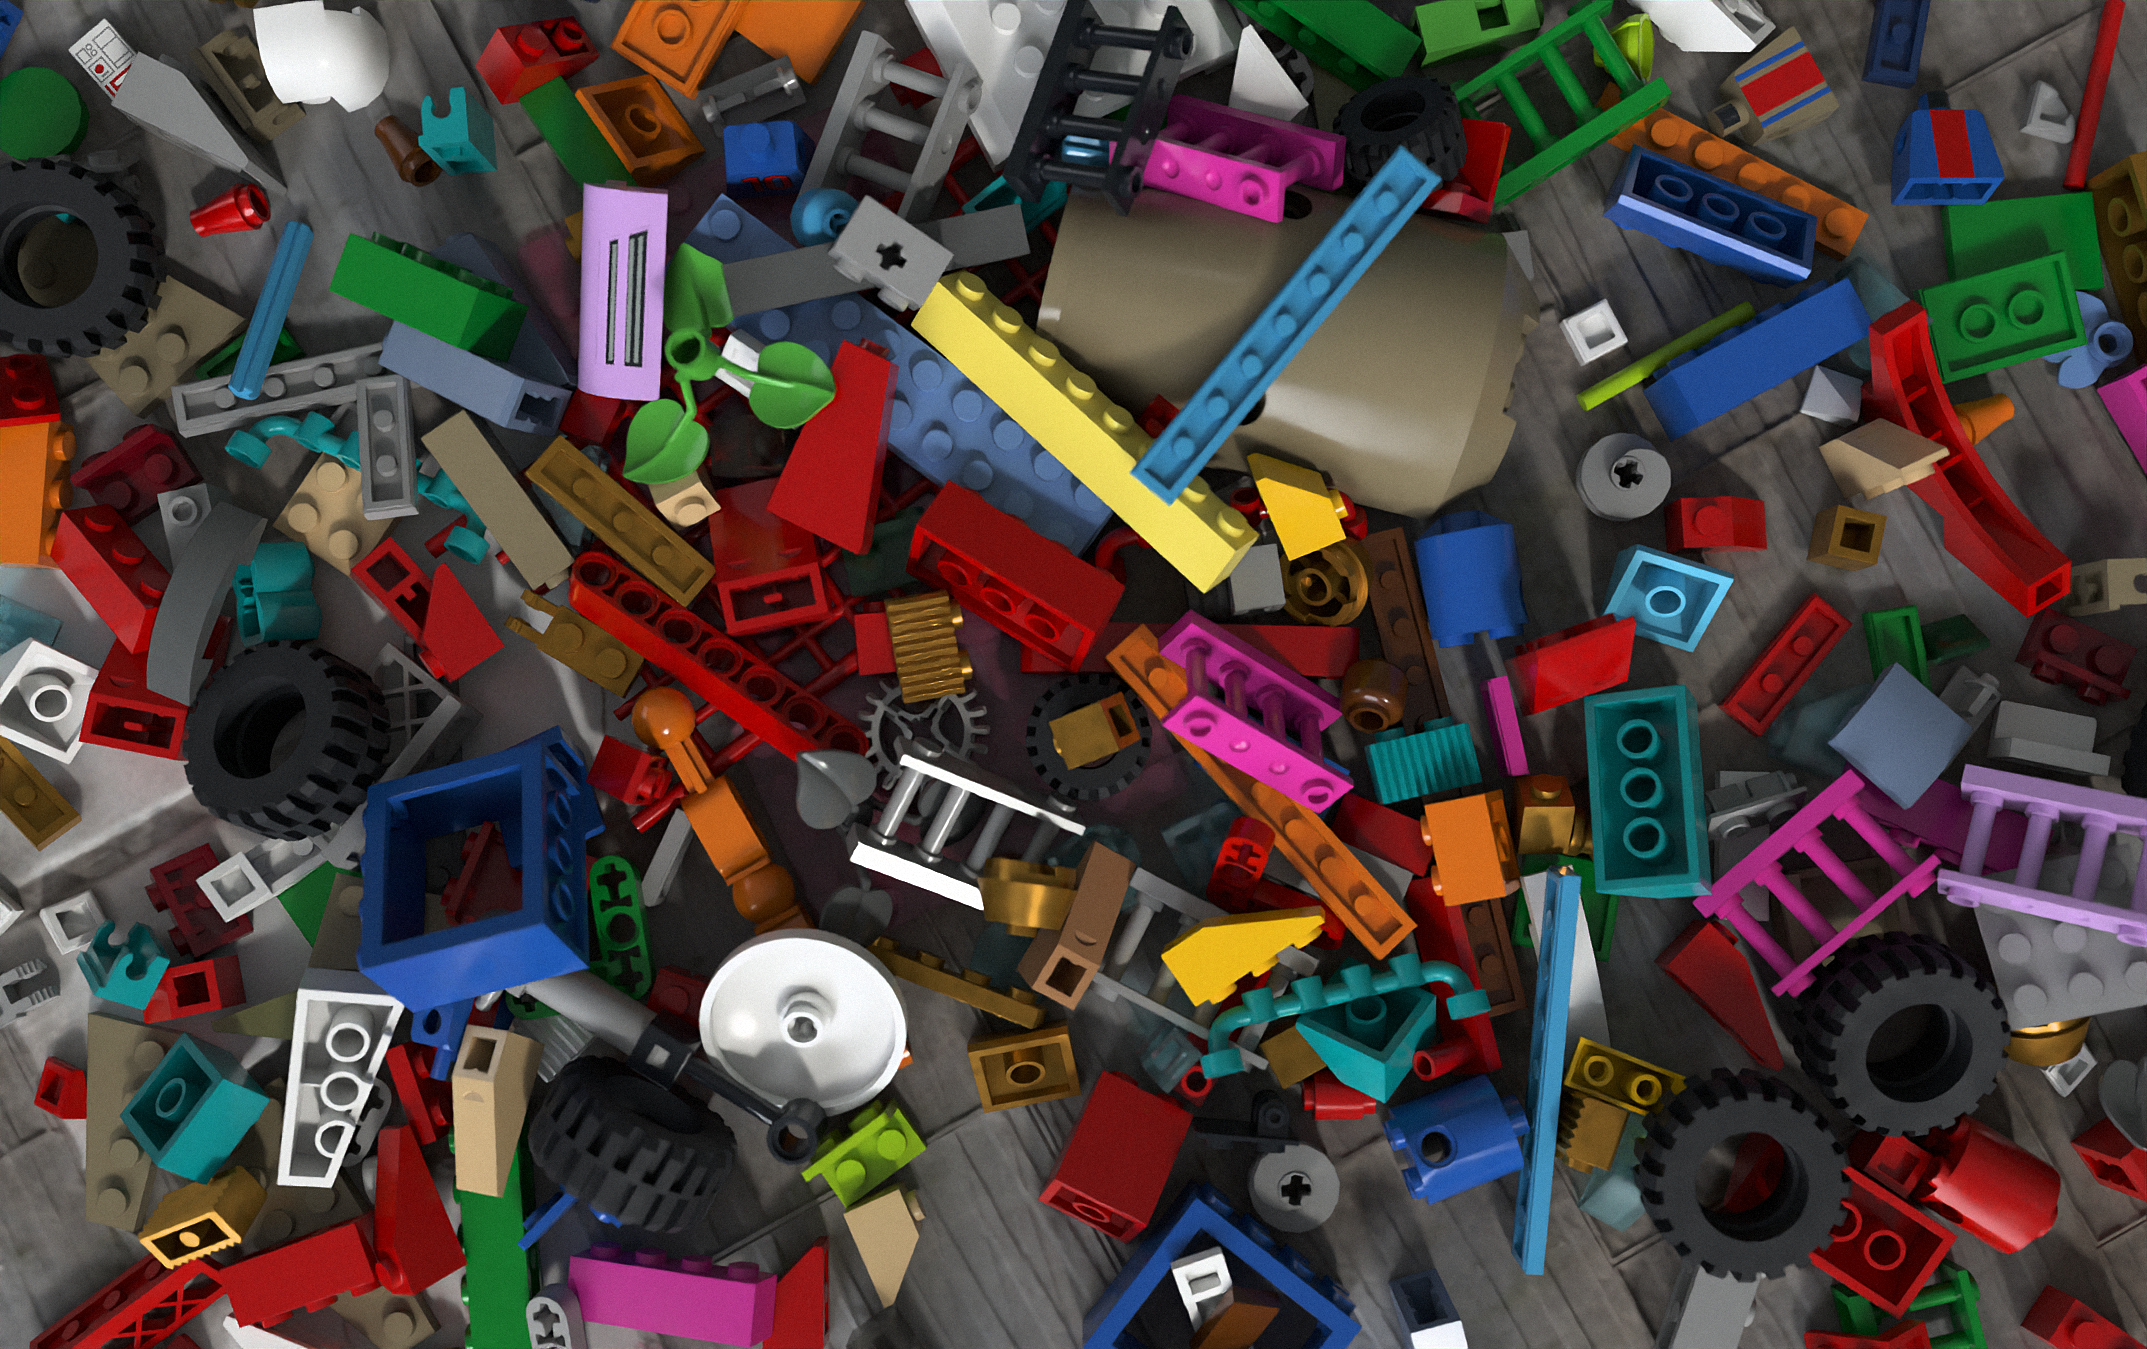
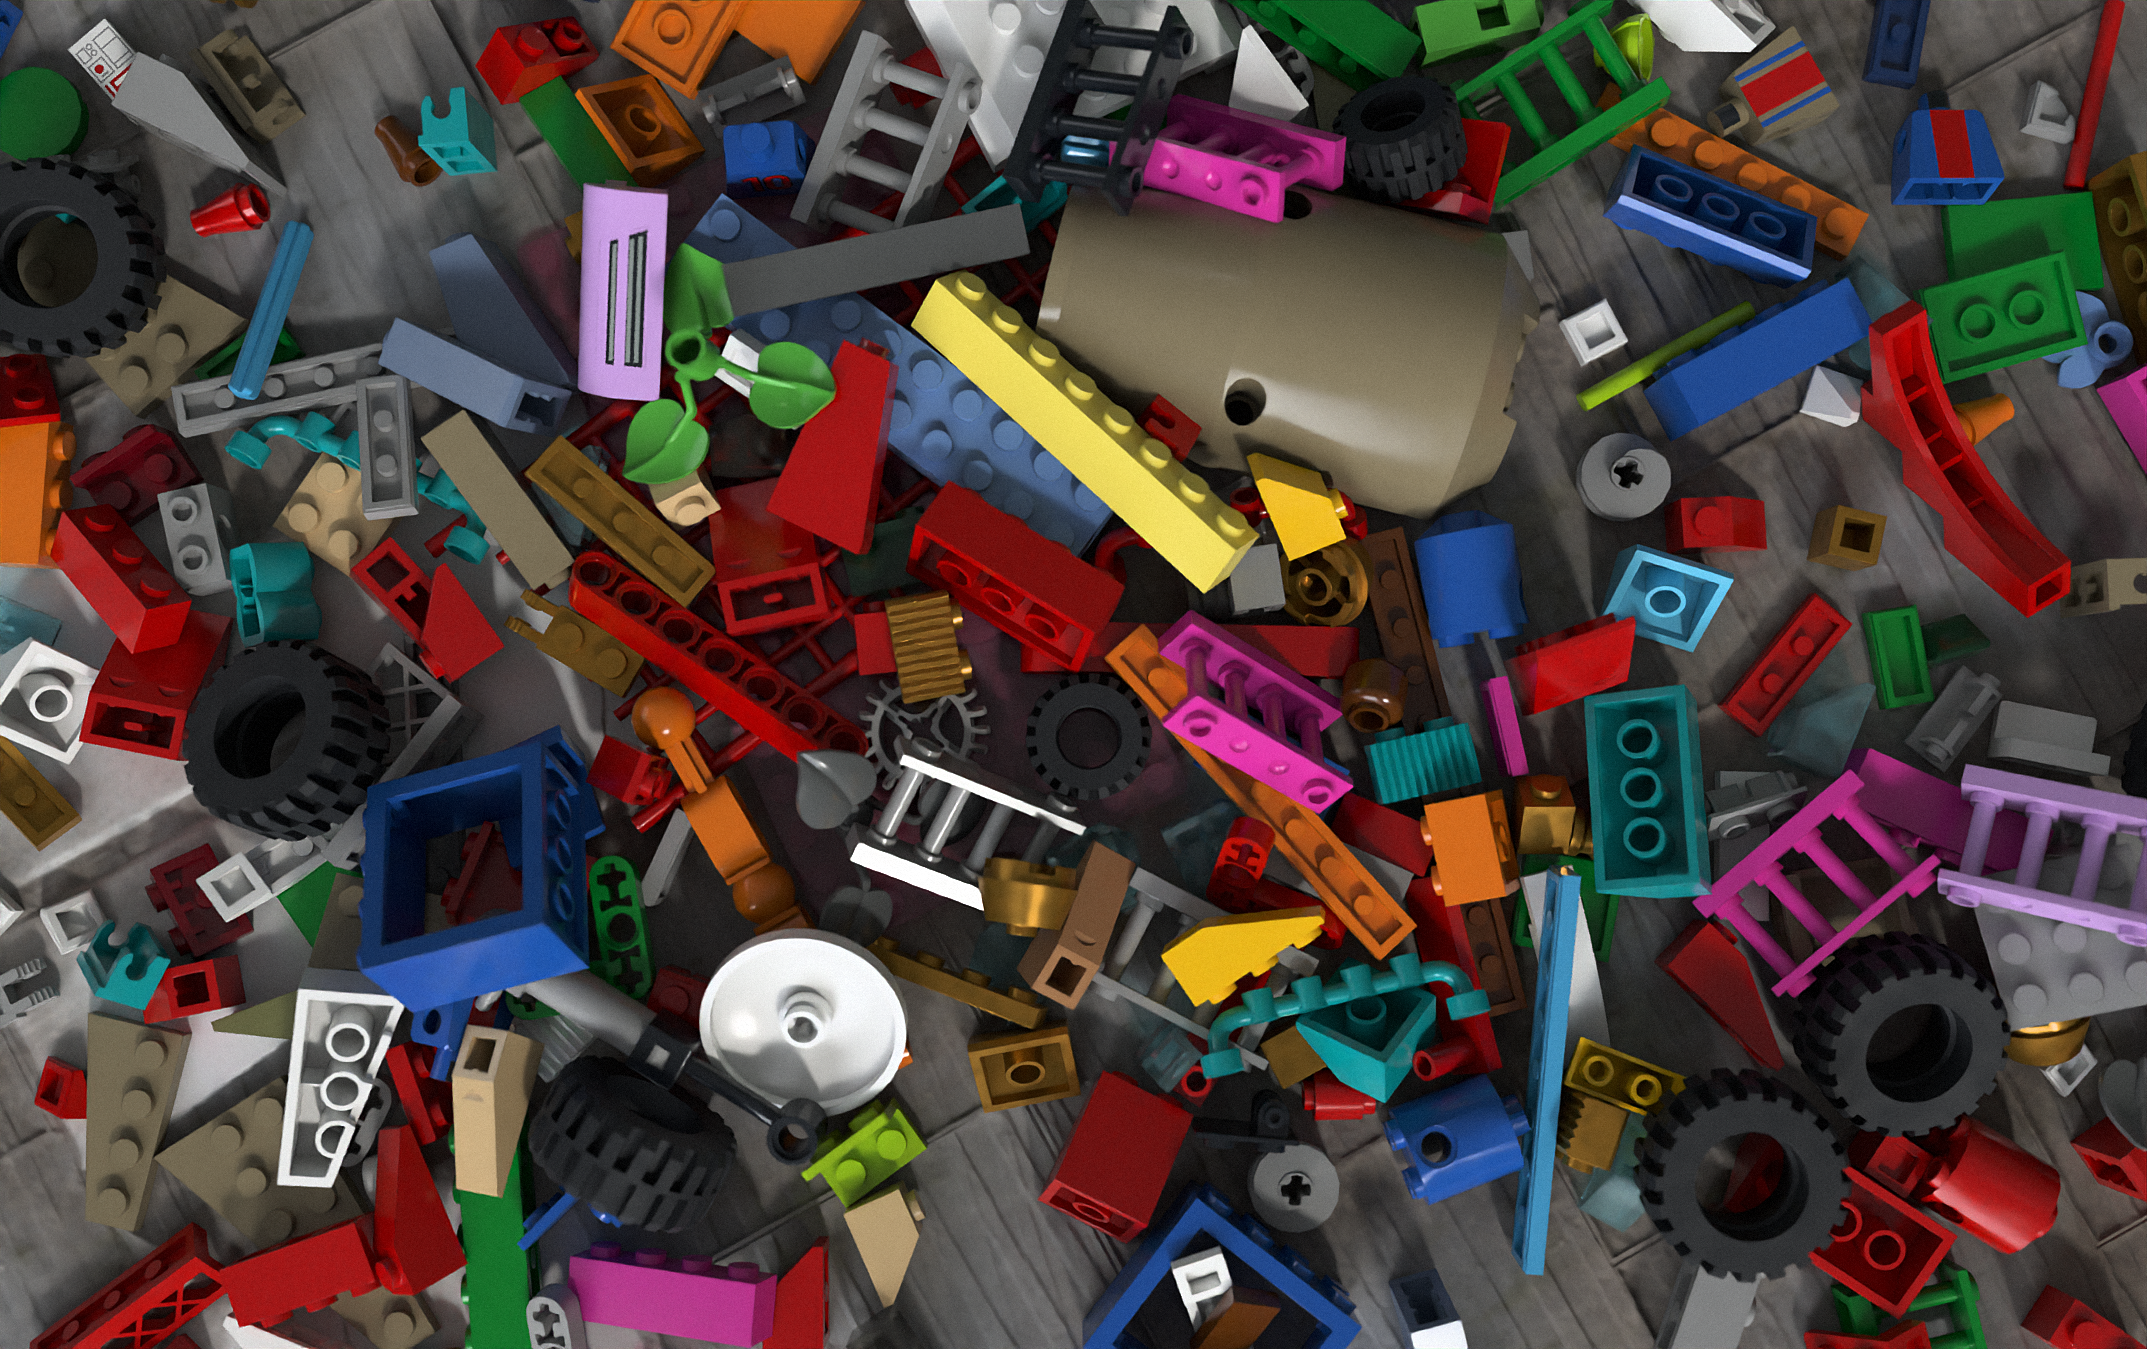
(194, 1109): teal brick -> none
(196, 598): dark grey slope -> none
(203, 1217): pearl gold brick -> none
(322, 53): white brick -> none
(429, 294): green brick -> none
(592, 418): red tile -> none
(821, 215): dark azure head -> none
(877, 228): light grey brick -> none
(1094, 731): pearl gold brick -> none
(1285, 326): dark azure tile -> none
(1880, 458): tan slope -> none
(1900, 735): sand blue slope -> none
(2076, 656): dark red bracket -> none

